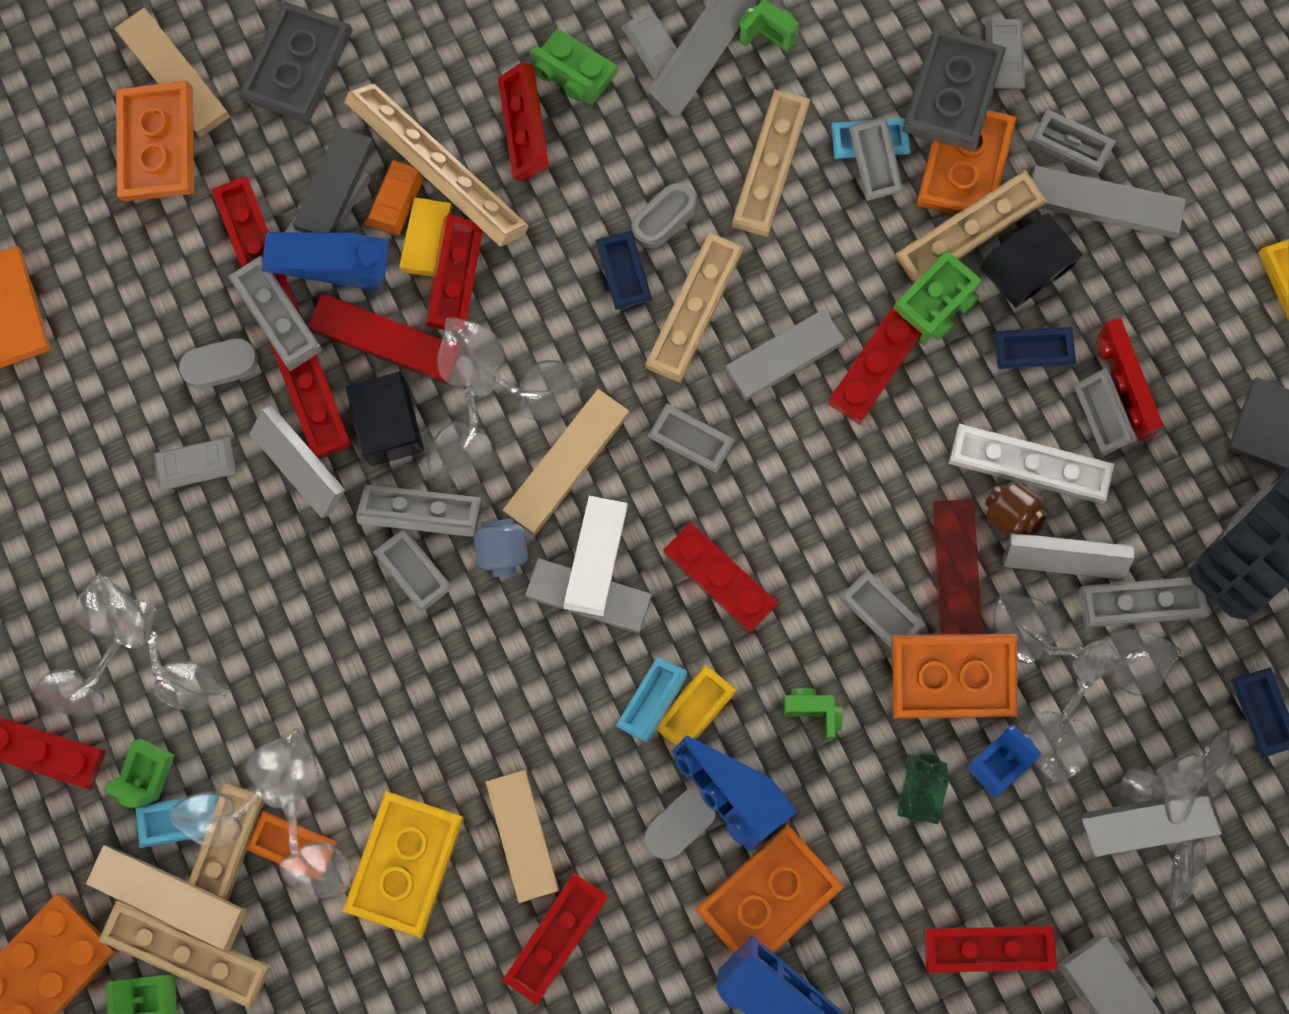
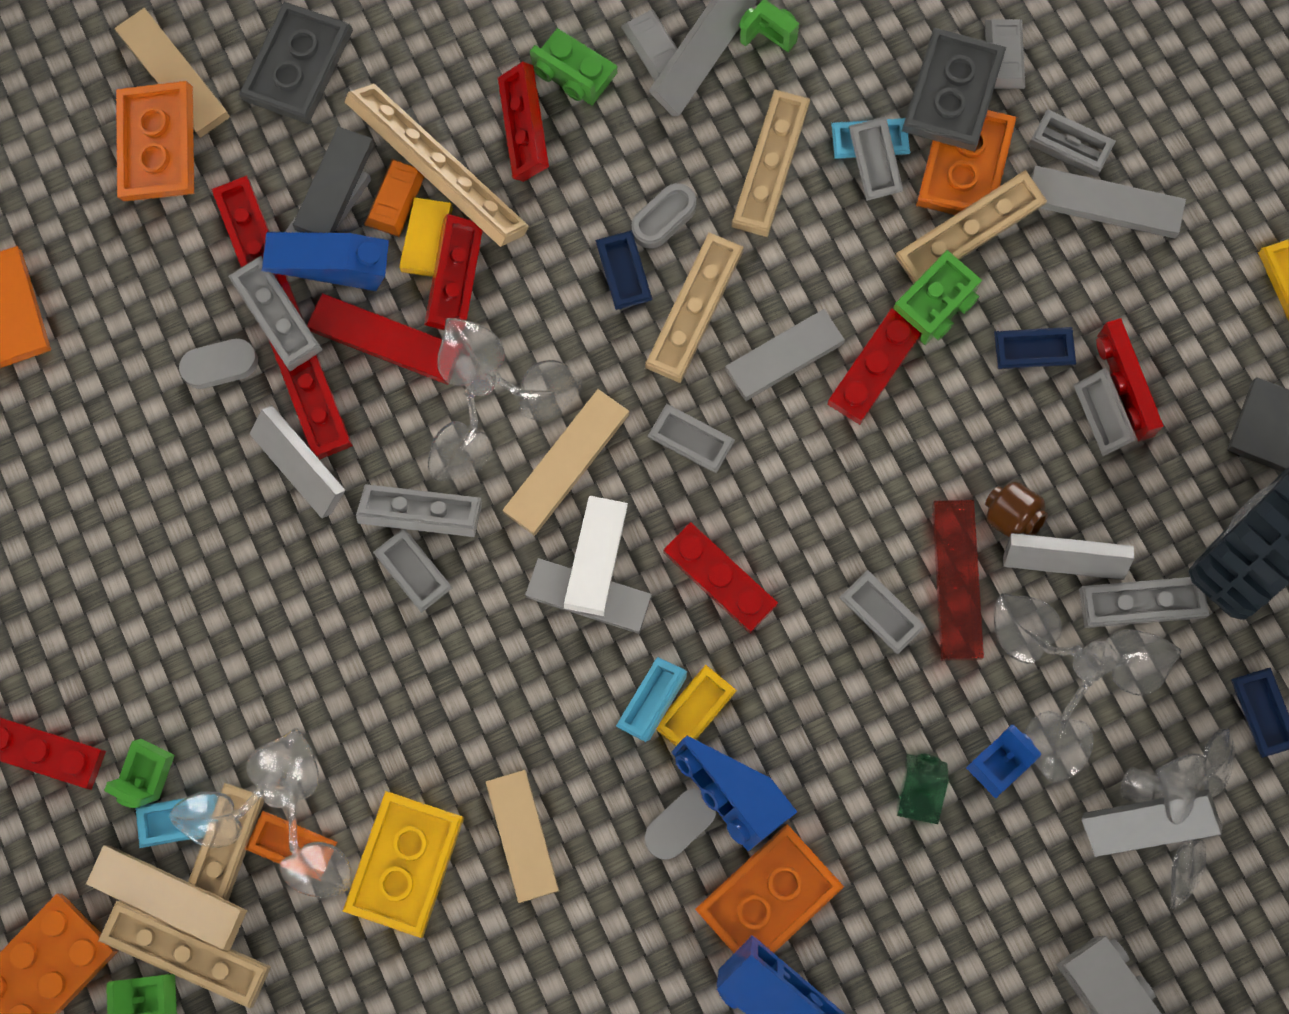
(109, 610): clear plant -> none
(194, 463): light grey tile -> none
(384, 419): black piece -> none
(500, 547): sand blue head -> none
(555, 938): red plate -> none
(807, 704): bright green bracket -> none
(954, 675): orange tile -> none
(990, 949): red plate -> none
(1031, 260): black piece -> none
(1031, 464): white tile -> none

